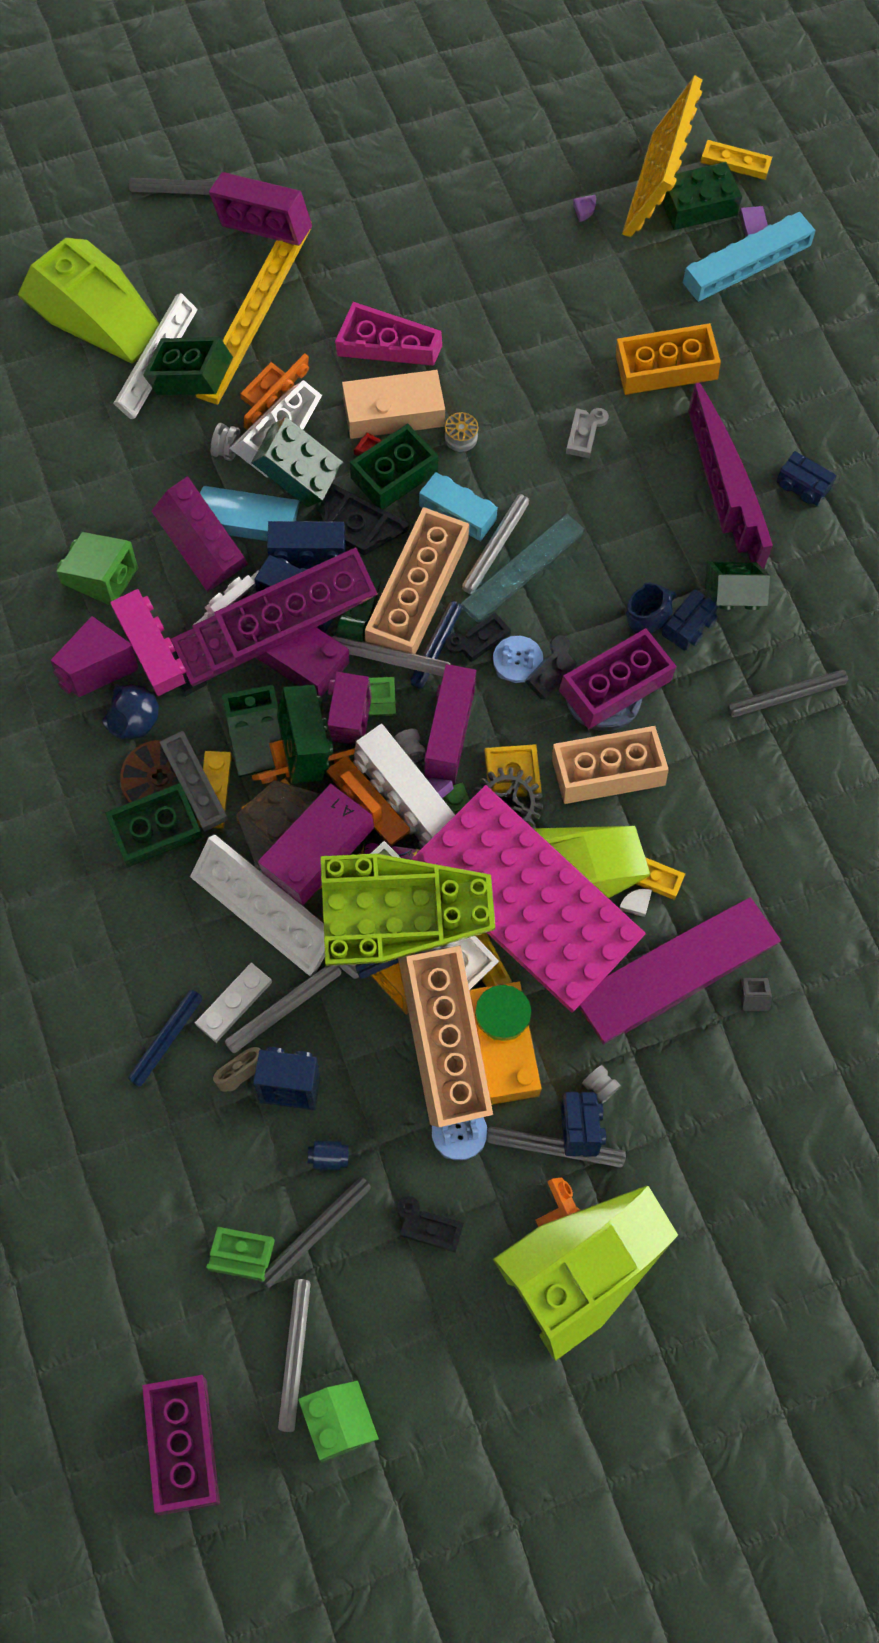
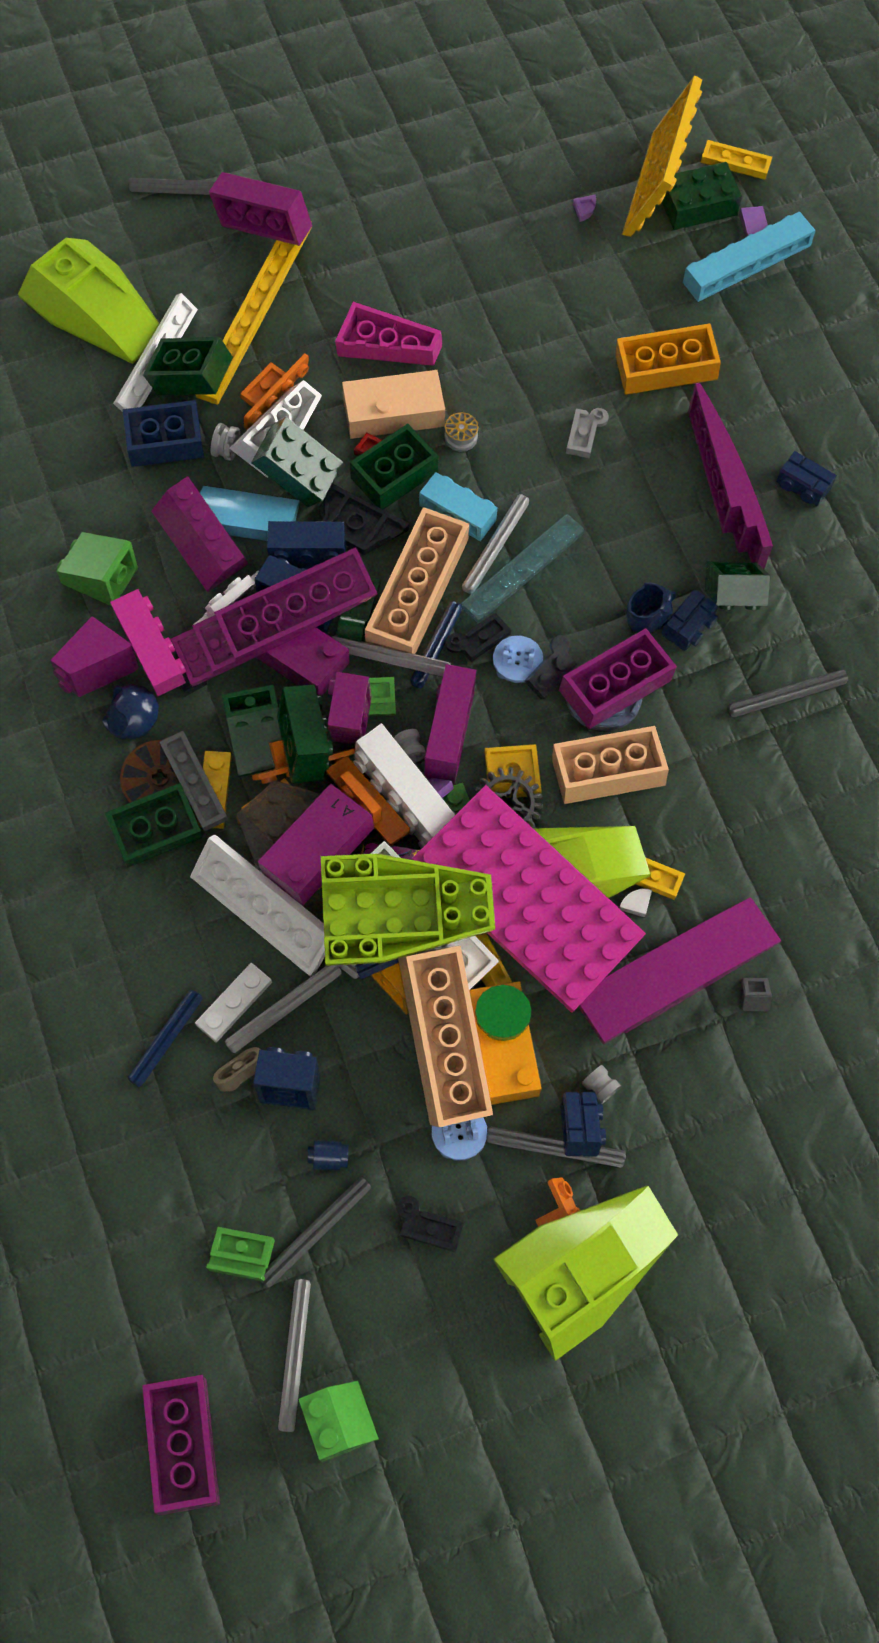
(163, 433): none -> dark blue brick

